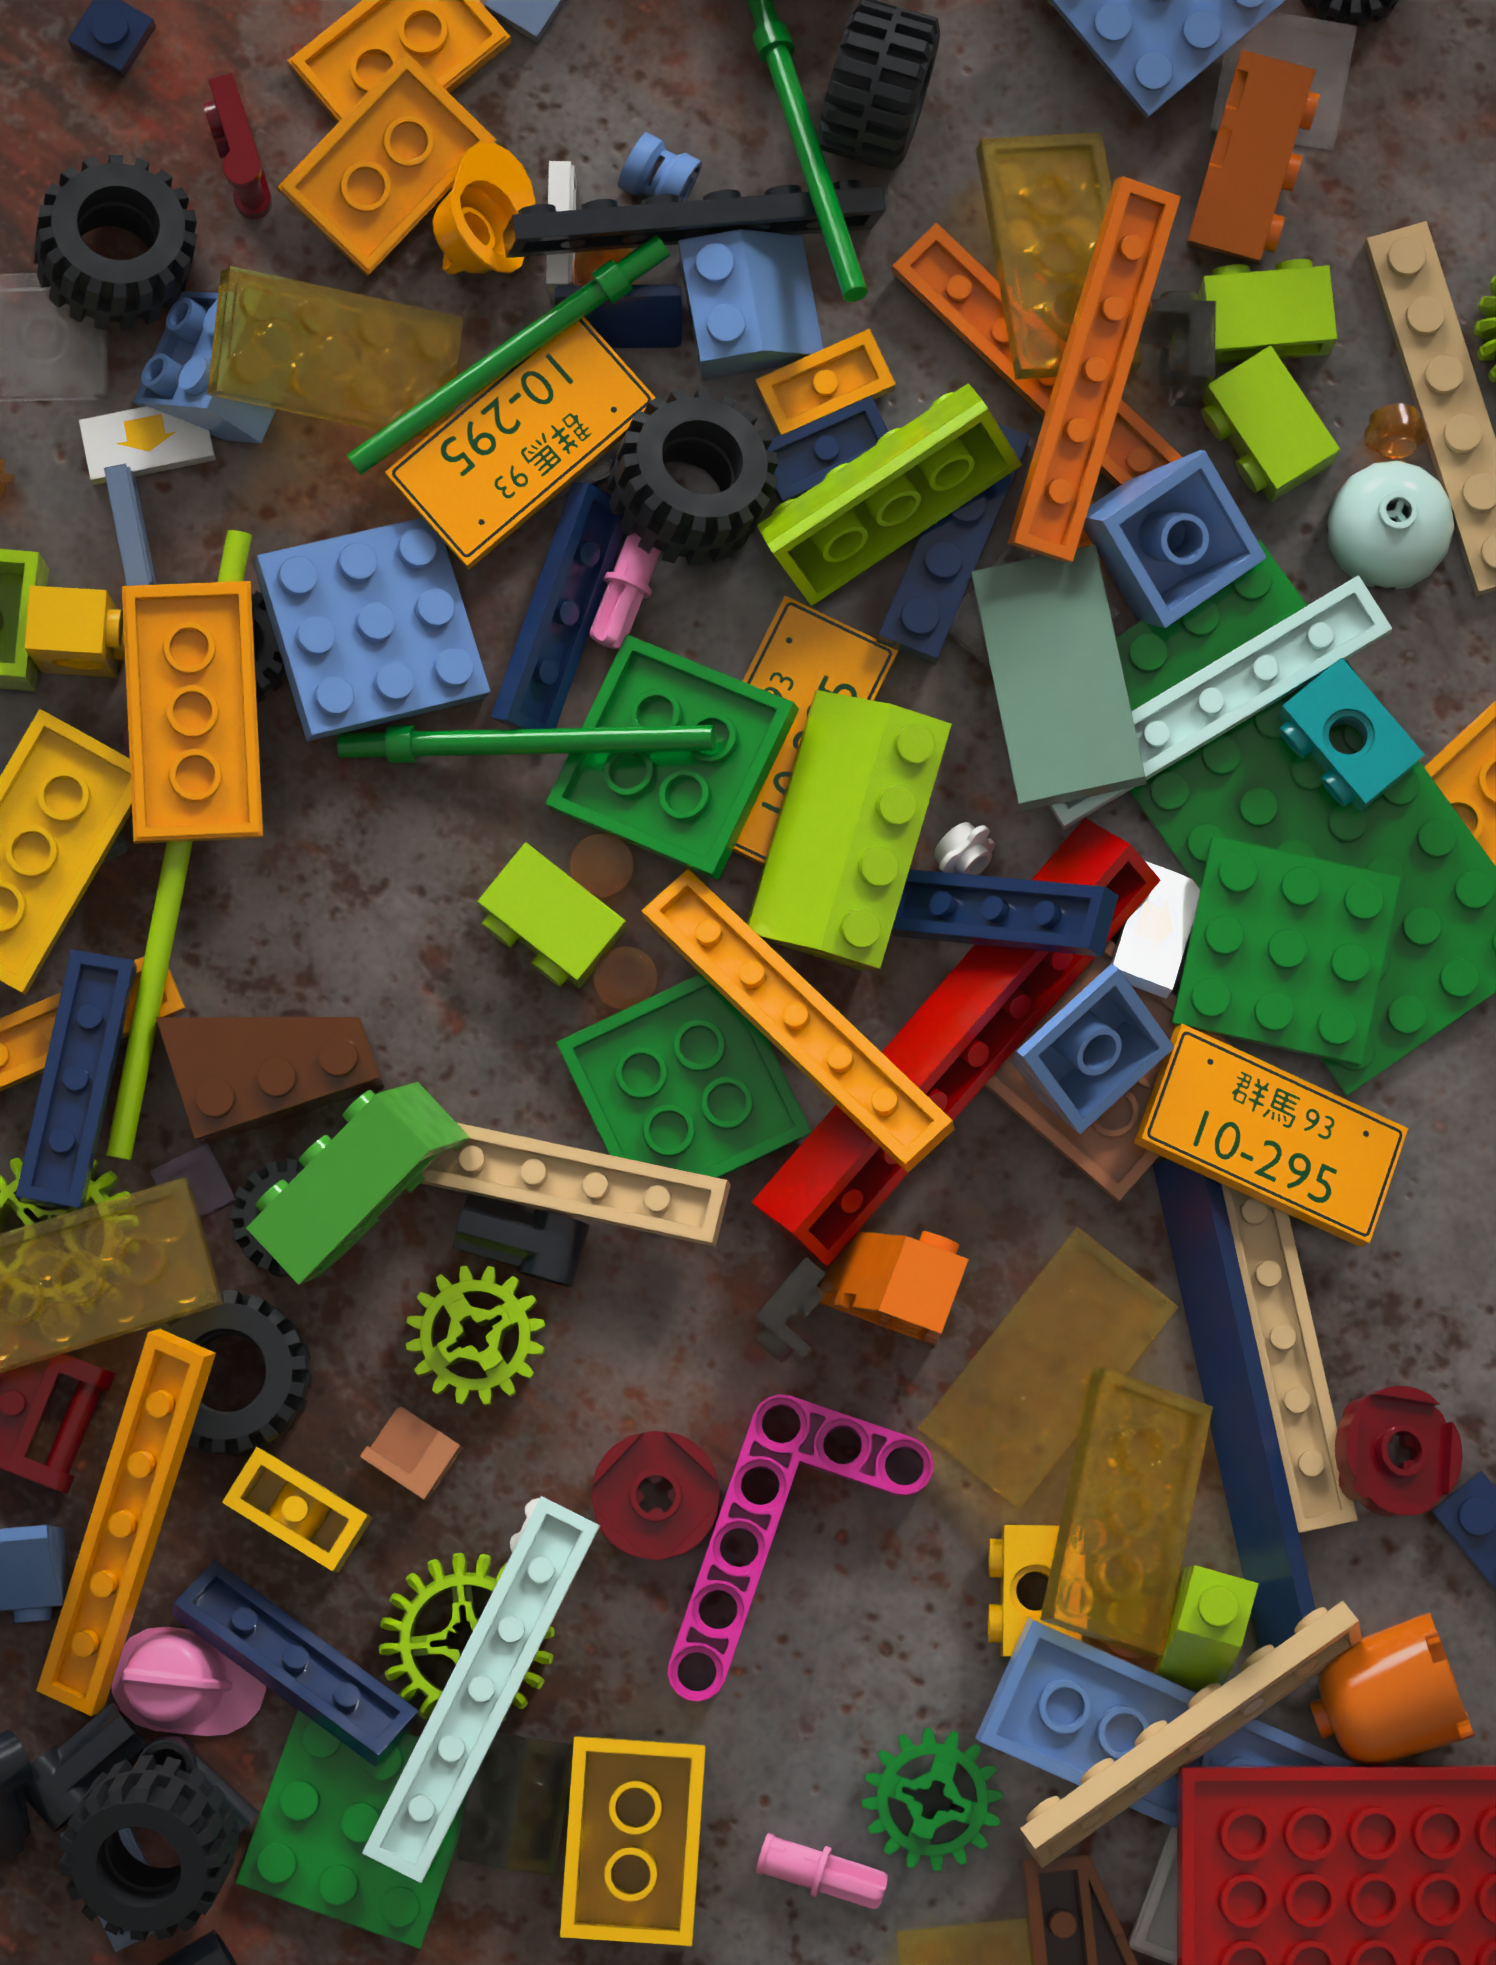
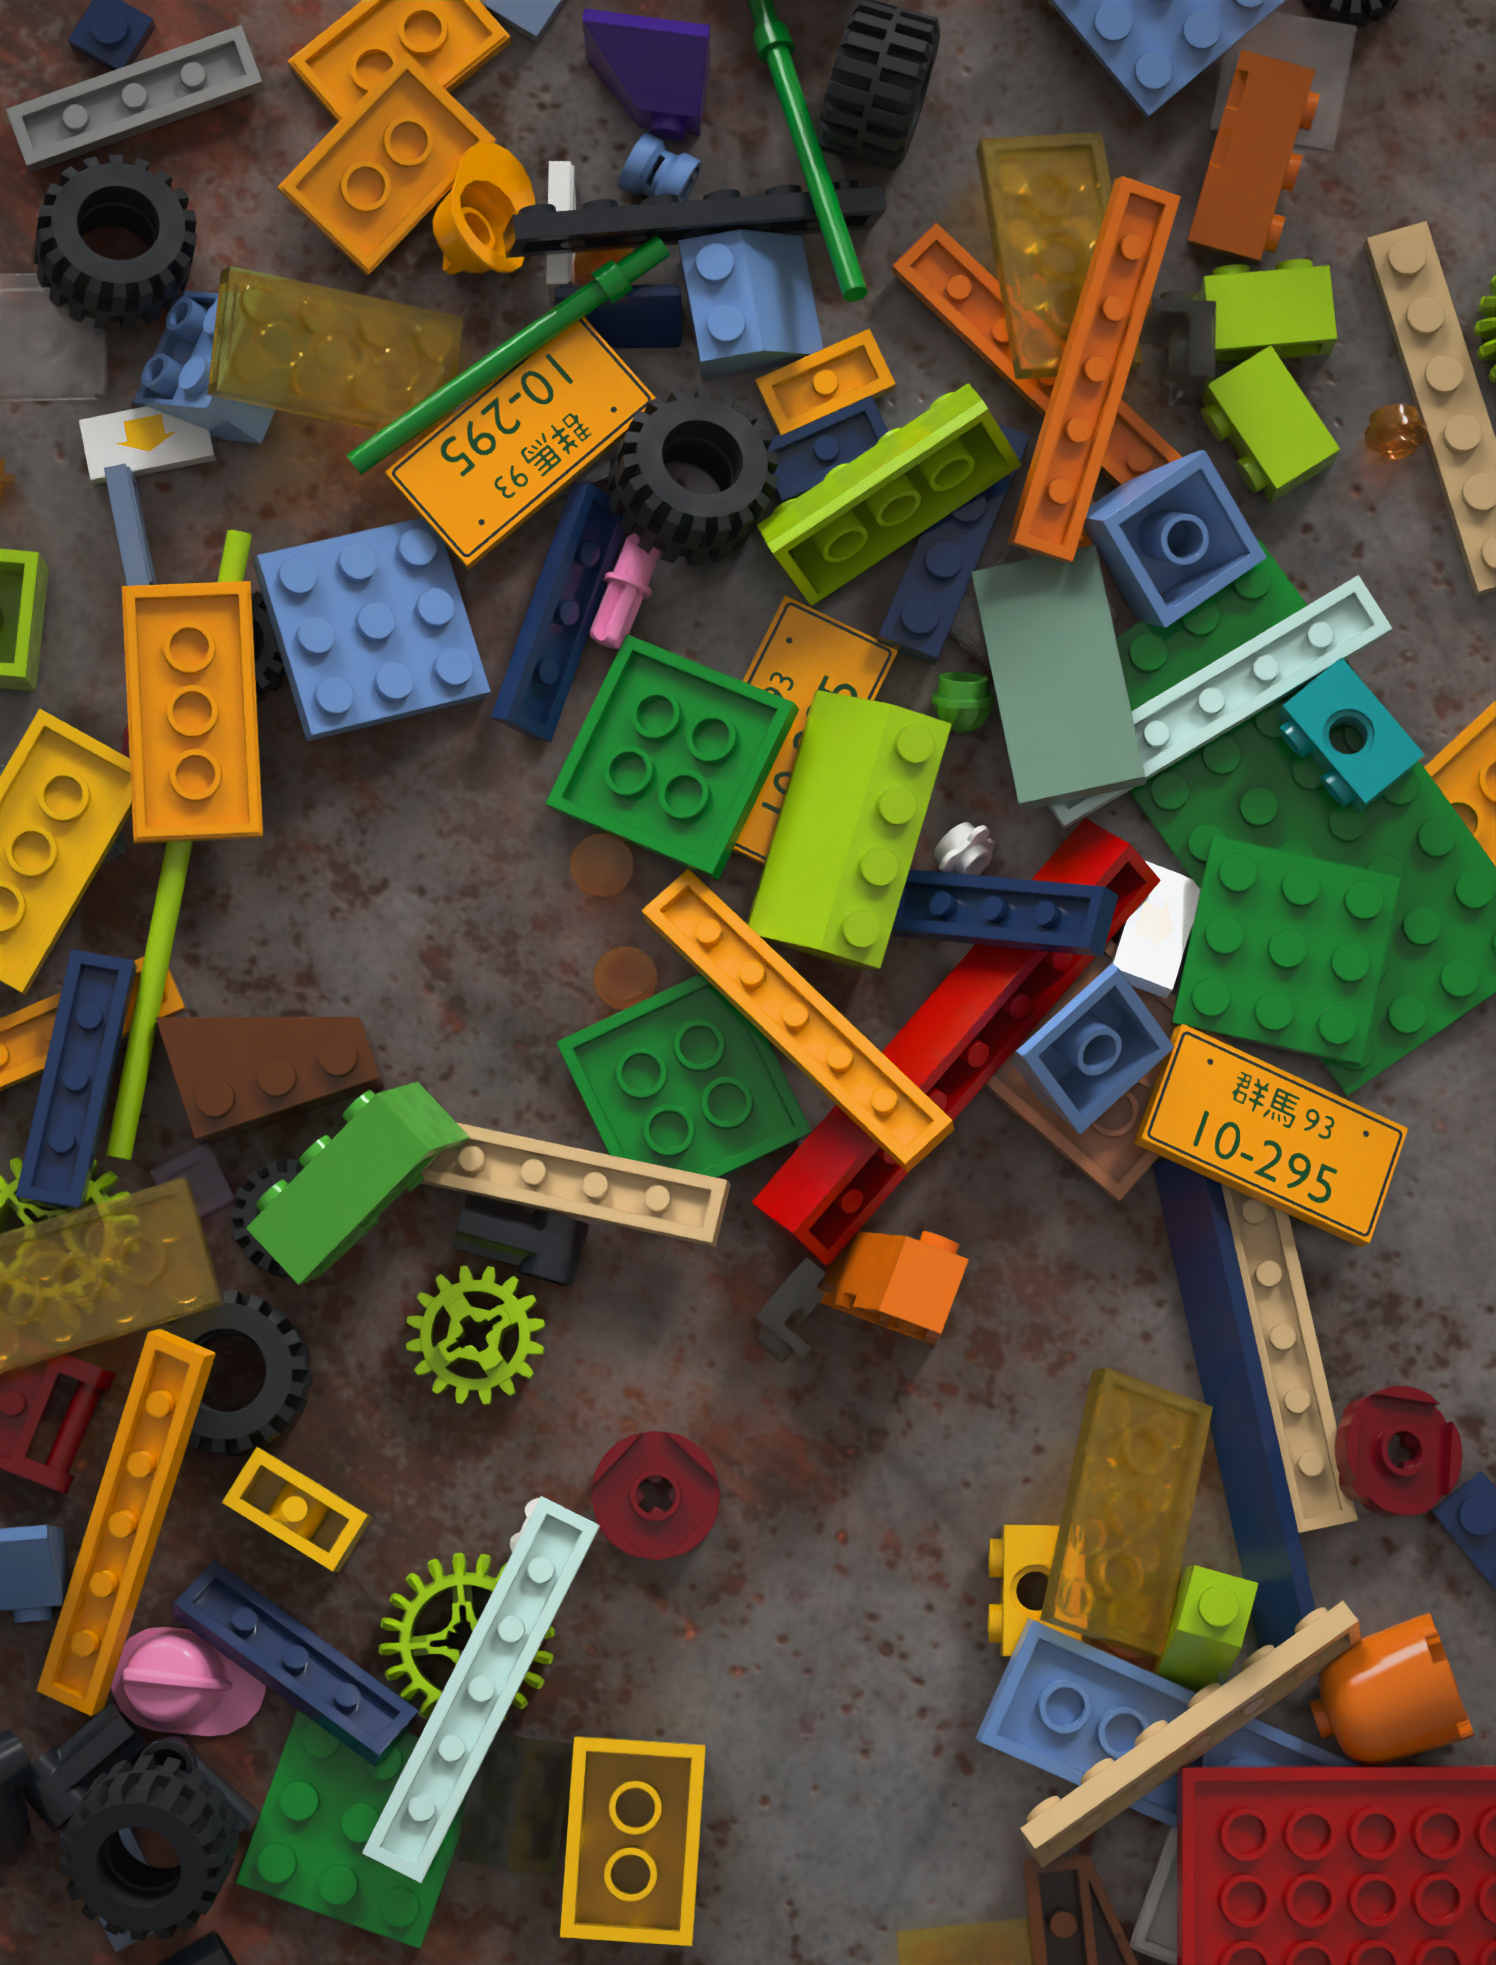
(74, 631): yellow brick -> none
(135, 99): none -> light grey plate
(237, 145): dark red plate -> none
(406, 744): green bar -> none
(413, 1453): nougat panel -> none
(550, 917): lime brick -> none
(652, 68): none -> dark purple slope
(763, 1520): dark pink beam -> none
(822, 1872): bright pink axle -> none
(923, 1828): green gear -> none
(963, 700): none -> bright green plate
(1031, 1379): clear yellow plate -> none
(1385, 550): light aqua cylinder -> none

